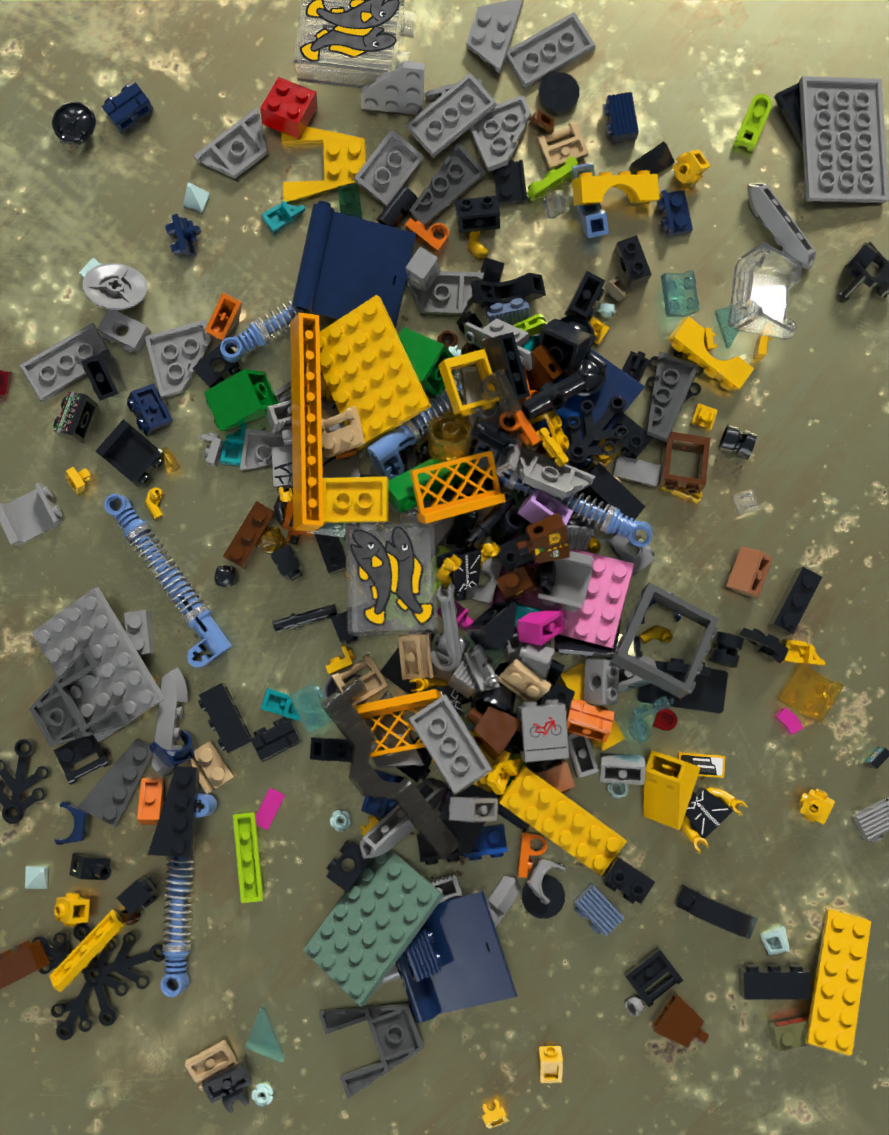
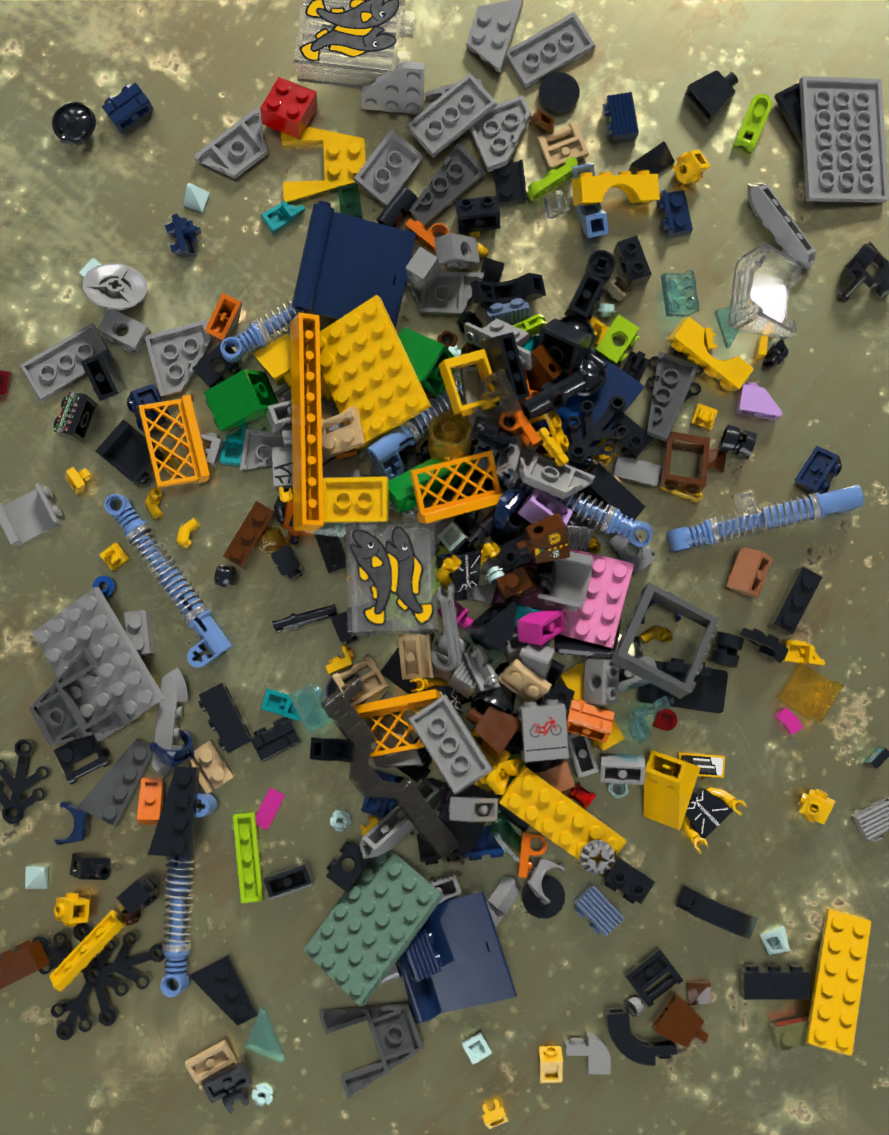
(109, 582): none -> blue plate
(115, 556): none -> yellow tile
(184, 533): none -> yellow arm
(191, 435): none -> light orange fence
(225, 987): none -> black wing
(276, 359): none -> yellow torso
(288, 880): none -> black brick
(452, 537): none -> light aqua plate
(457, 251): none -> light grey brick
(476, 1048): none -> light aqua plate
(493, 574): none -> light aqua plate
(503, 510): none -> dark blue helmet
(506, 836): none -> clear green piece
(581, 795): none -> red bush
(591, 850): none -> light grey gear
(597, 1055): none -> light grey brick
(601, 264): none -> black wheel
(620, 329): none -> lime brick
(638, 1051): none -> black arch
(699, 992): none -> reddish brown slope
(712, 93): none -> black torso
(716, 460): none -> reddish brown slope
(756, 402): none -> lavender slope
(775, 354): none -> black piece
(812, 507): none -> medium blue piece
(819, 471): none -> dark blue bracket

